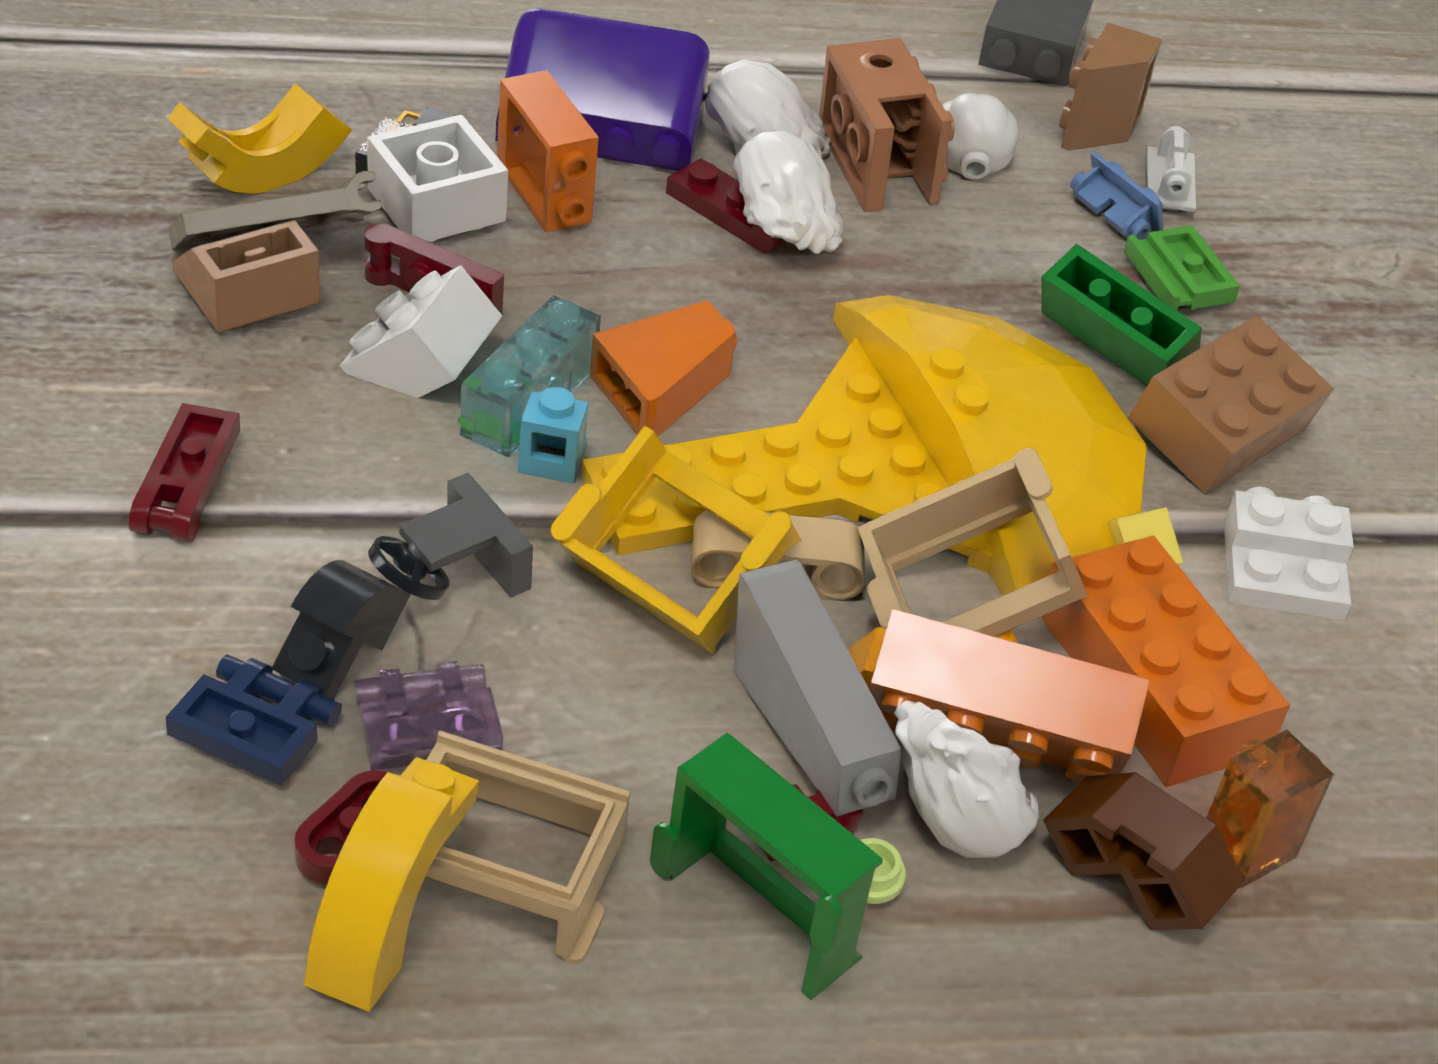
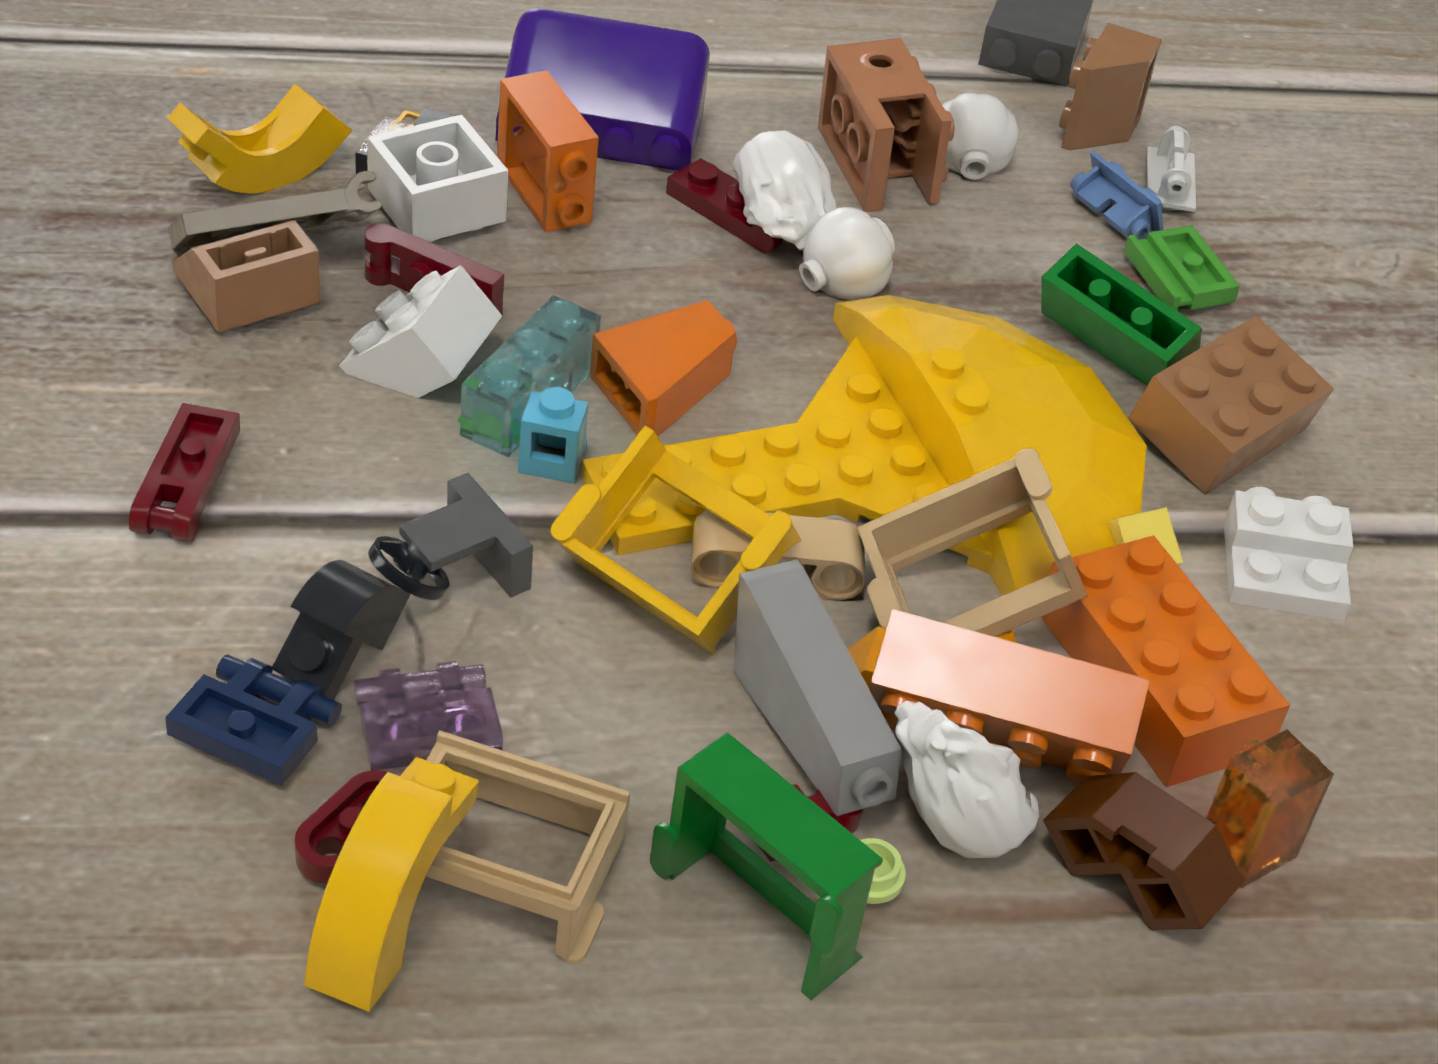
(759, 99): white piece -> none
(848, 255): none -> white plant

